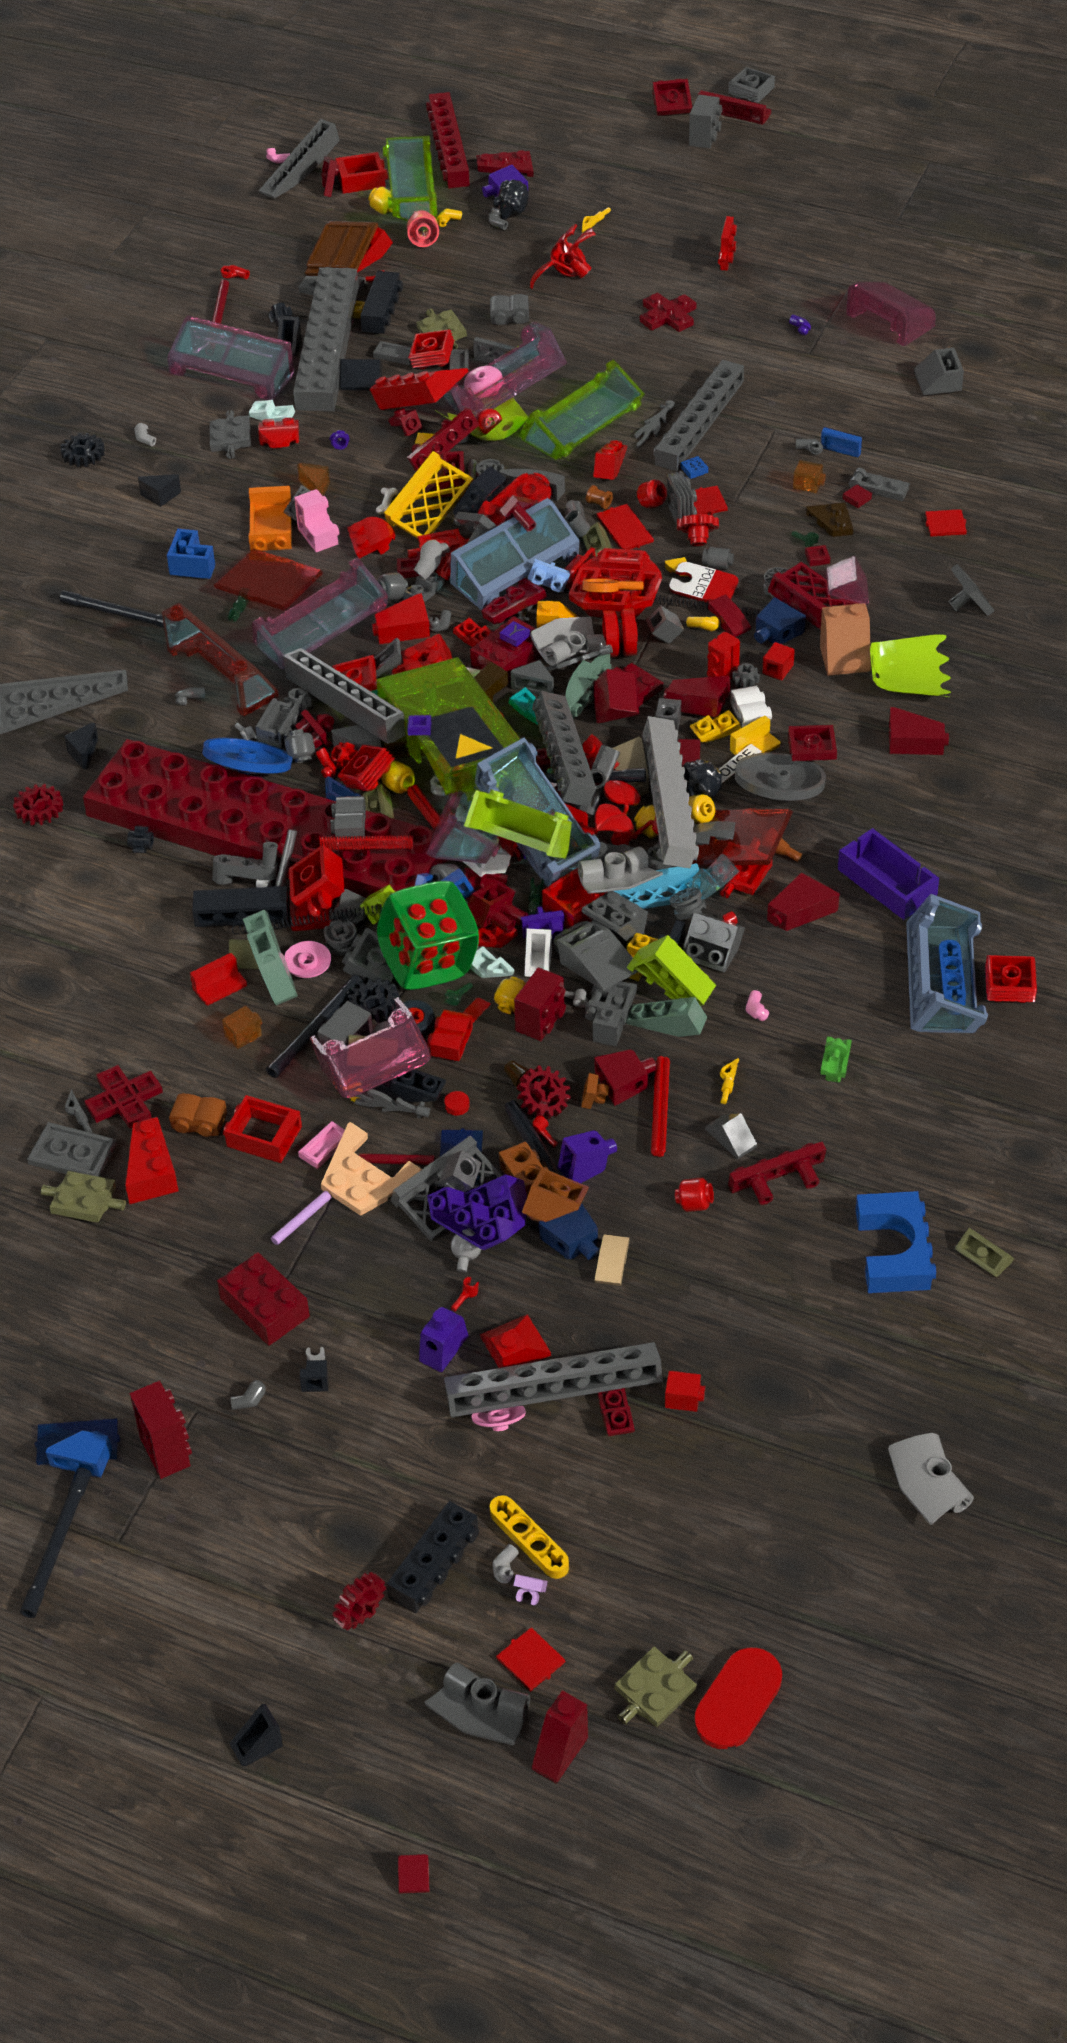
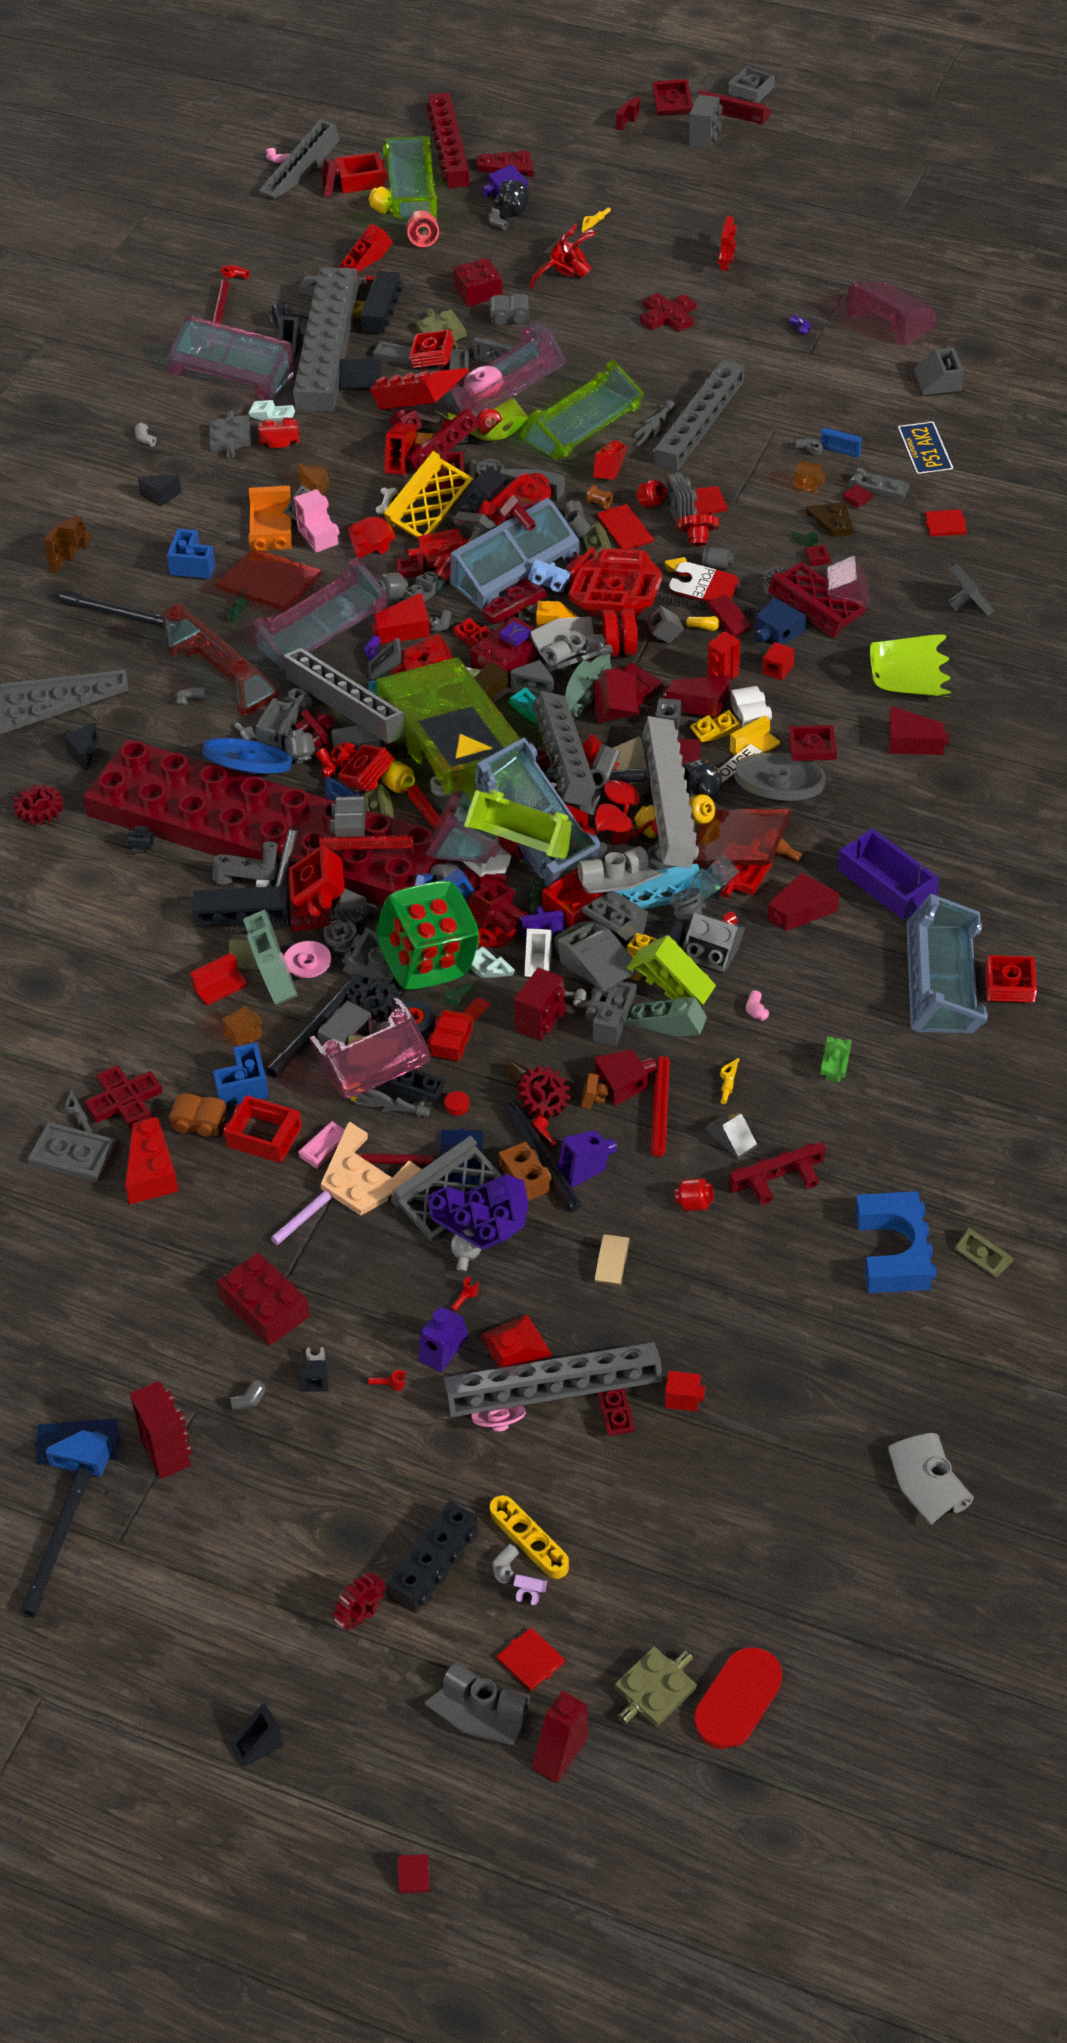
(64, 541): none -> reddish brown slope
(82, 450): black gear -> none
(83, 1196): olive plate -> none
(244, 1078): none -> blue brick
(341, 246): reddish brown piece -> none
(342, 443): dark purple plate -> none
(361, 671): red tile -> none
(371, 647): none -> dark purple arm
(376, 899): lime brick -> none
(392, 1381): none -> red hand
(398, 447): none -> red slope
(419, 725): dark purple tile -> none
(430, 557): light grey arm -> none
(448, 214): yellow arm -> none
(460, 1171): flat silver brick -> none
(477, 281): none -> dark red brick
(507, 992): yellow head -> none
(553, 1196): dark orange slope -> none
(571, 1234): dark blue torso -> none
(610, 585): orange piece -> none
(628, 112): none -> dark red slope
(694, 467): blue tile -> none
(719, 829): dark grey slope -> none
(746, 676): dark grey gear -> none
(845, 639): nougat slope -> none
(925, 447): none -> dark blue sticker
(954, 975): blue beam -> none

